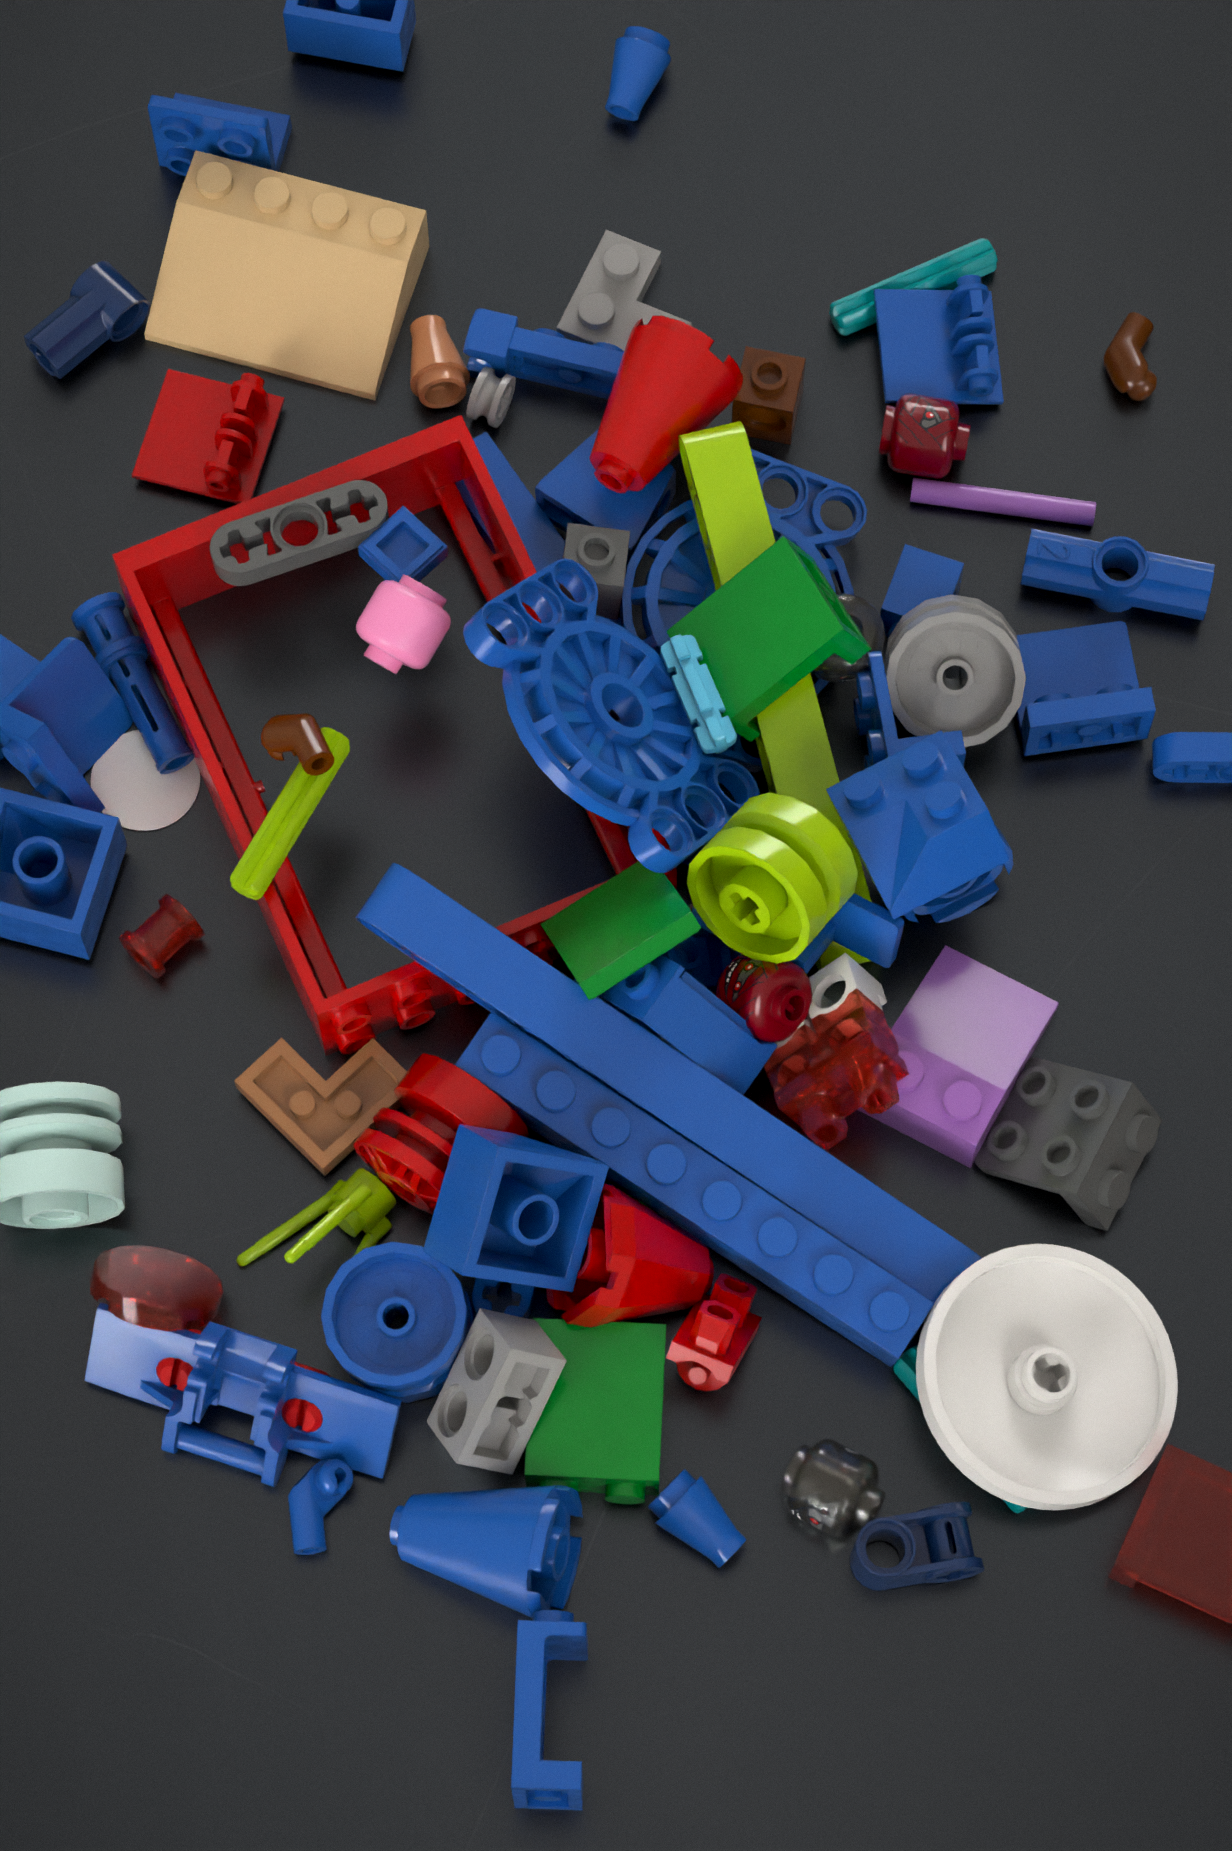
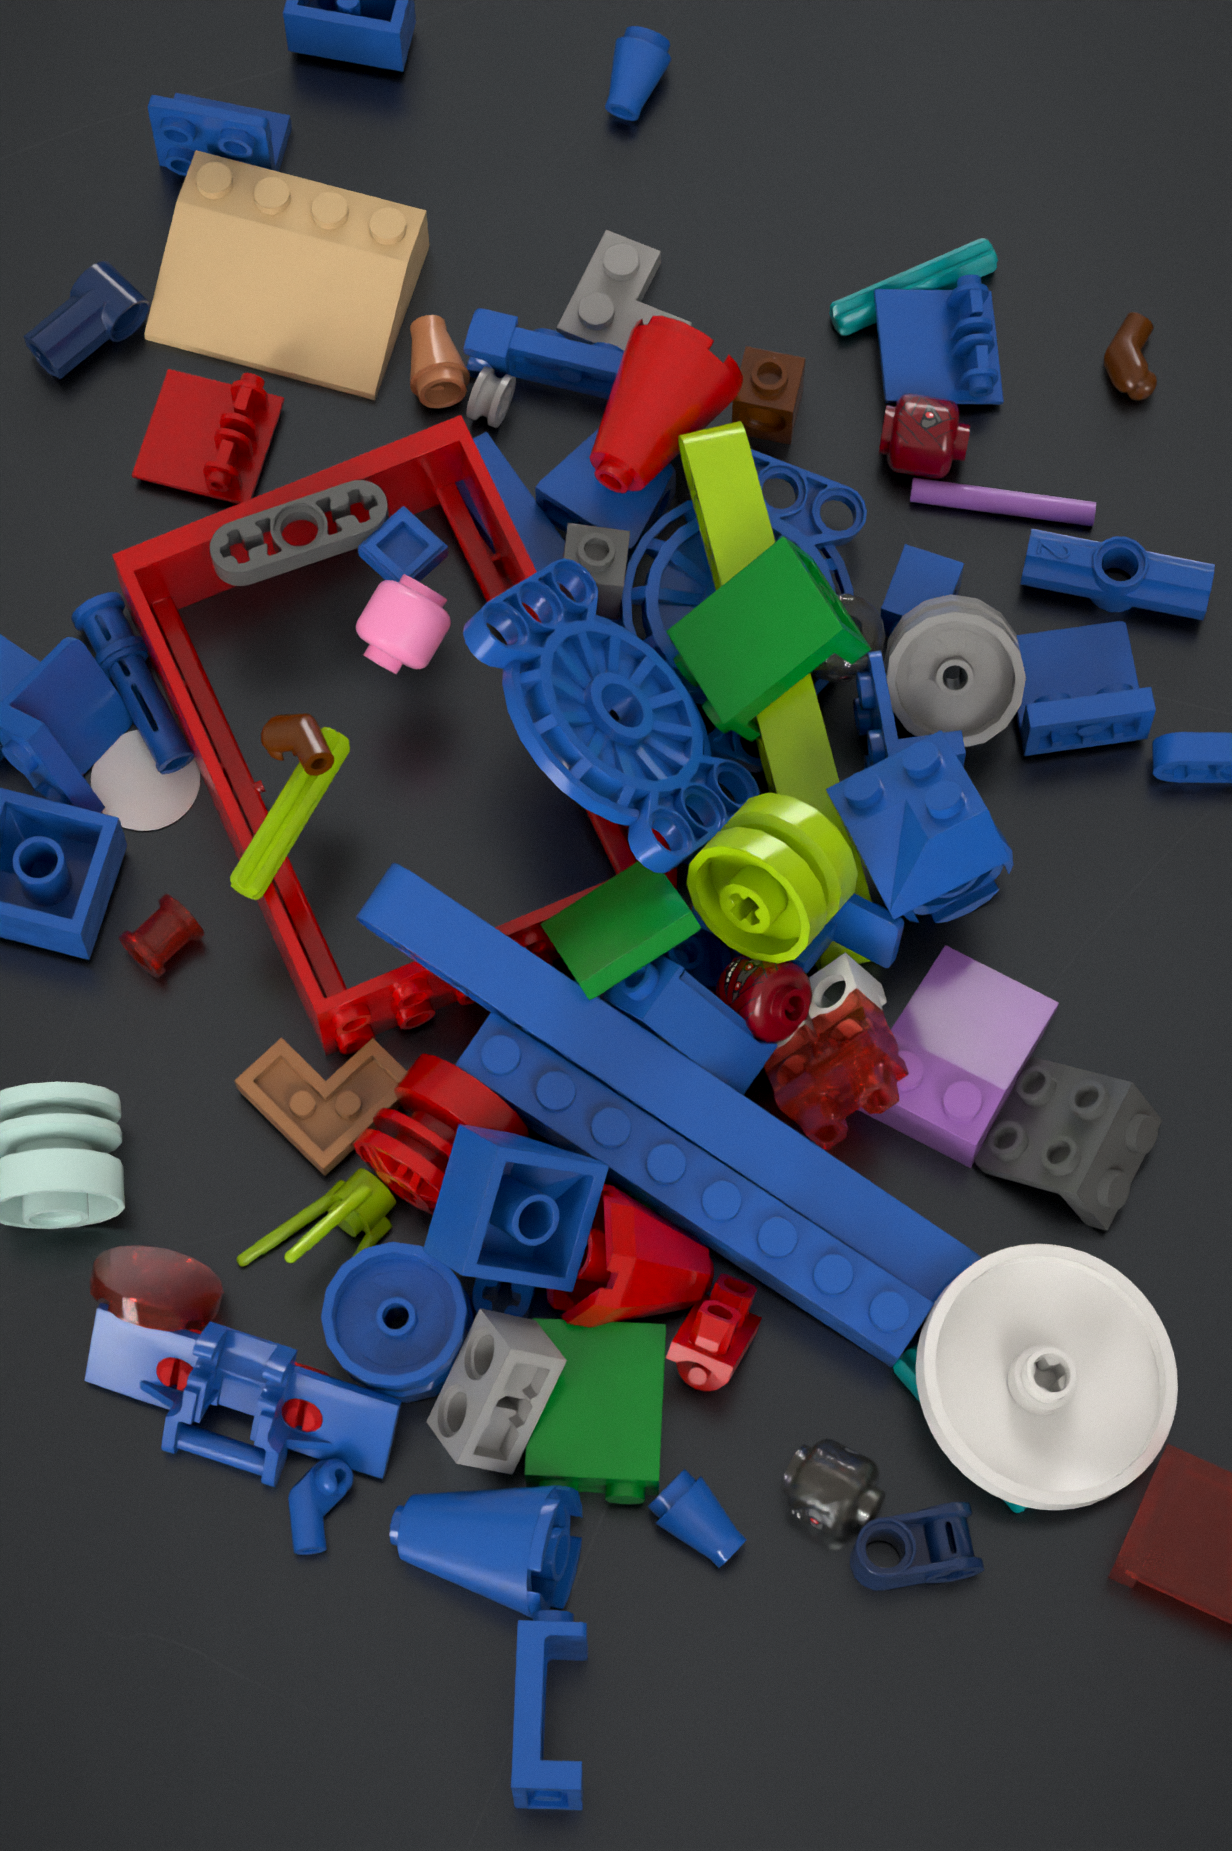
(698, 694): medium azure axle -> none

